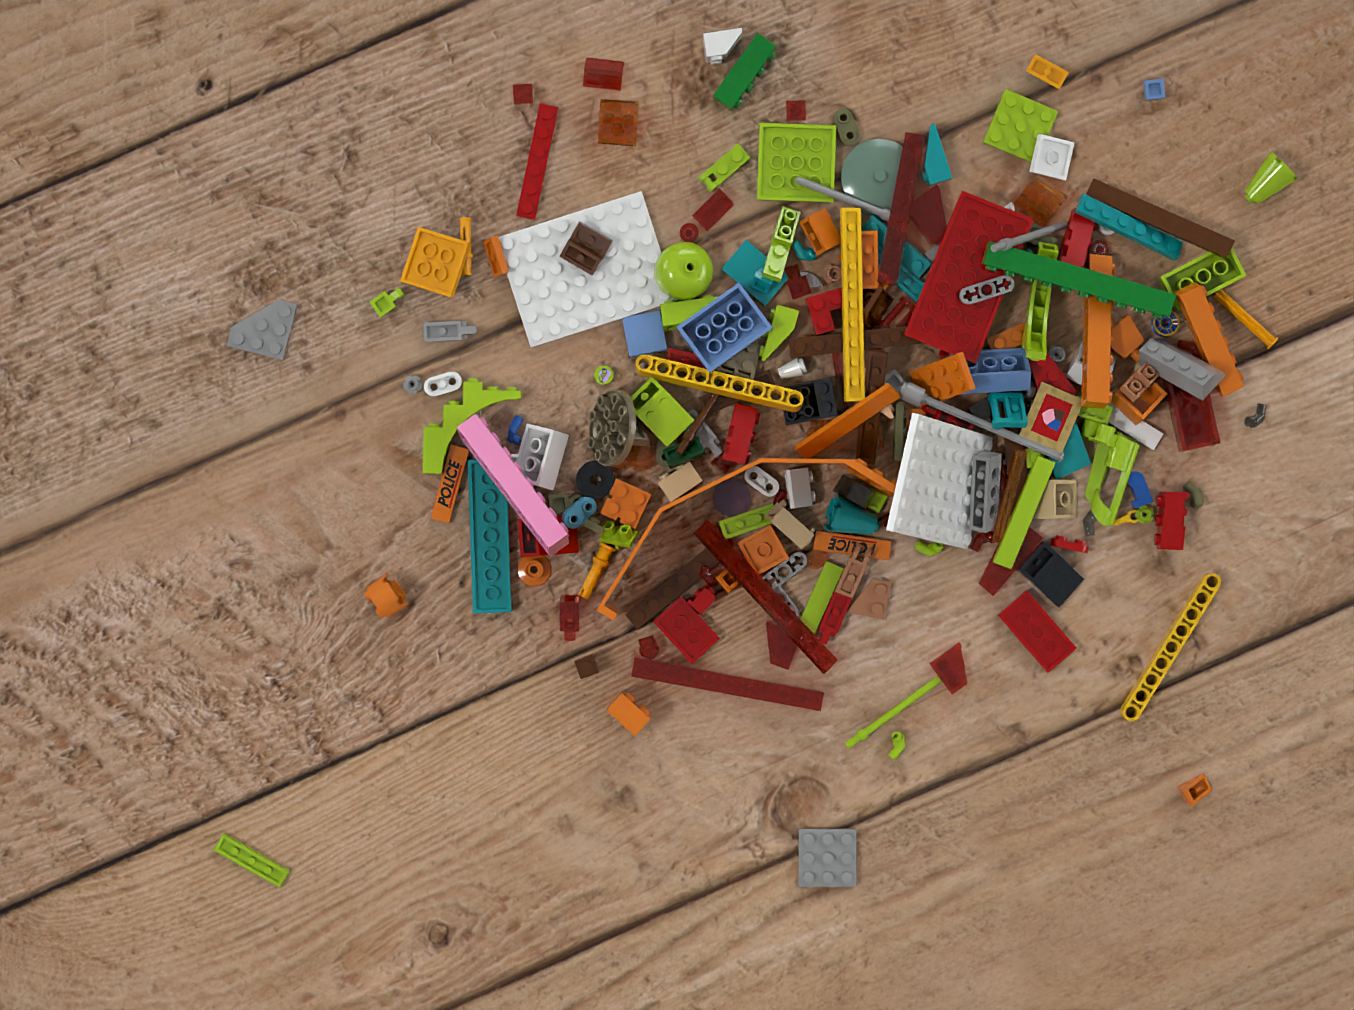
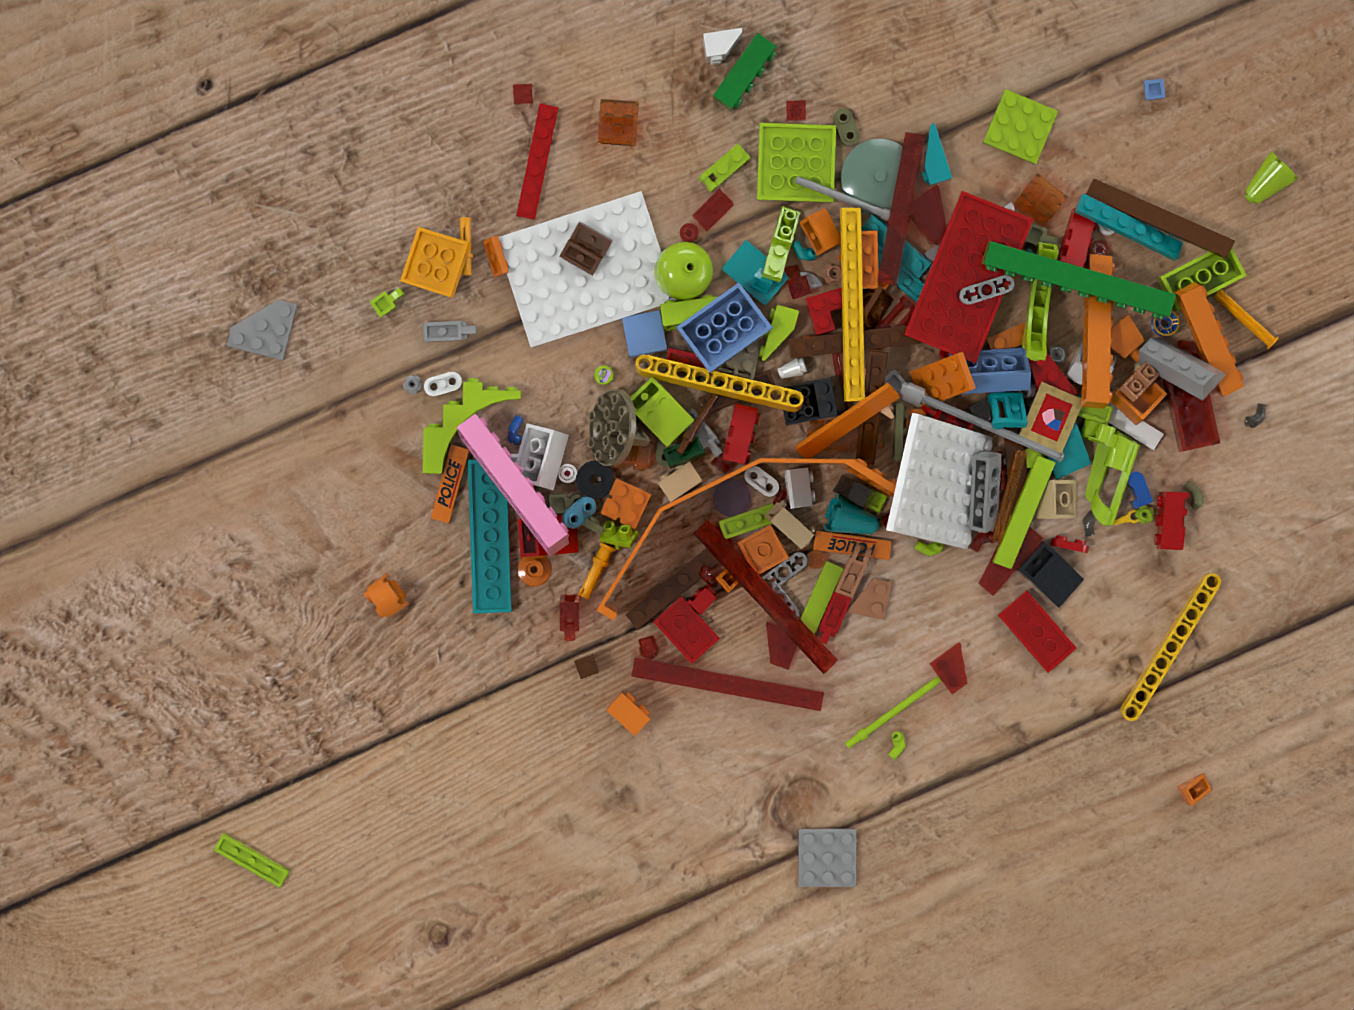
(567, 473): none -> white tile
(603, 74): clear red panel -> none
(1007, 243): light grey bar -> none
(1047, 71): light orange hinge -> none
(1051, 157): white plate -> none

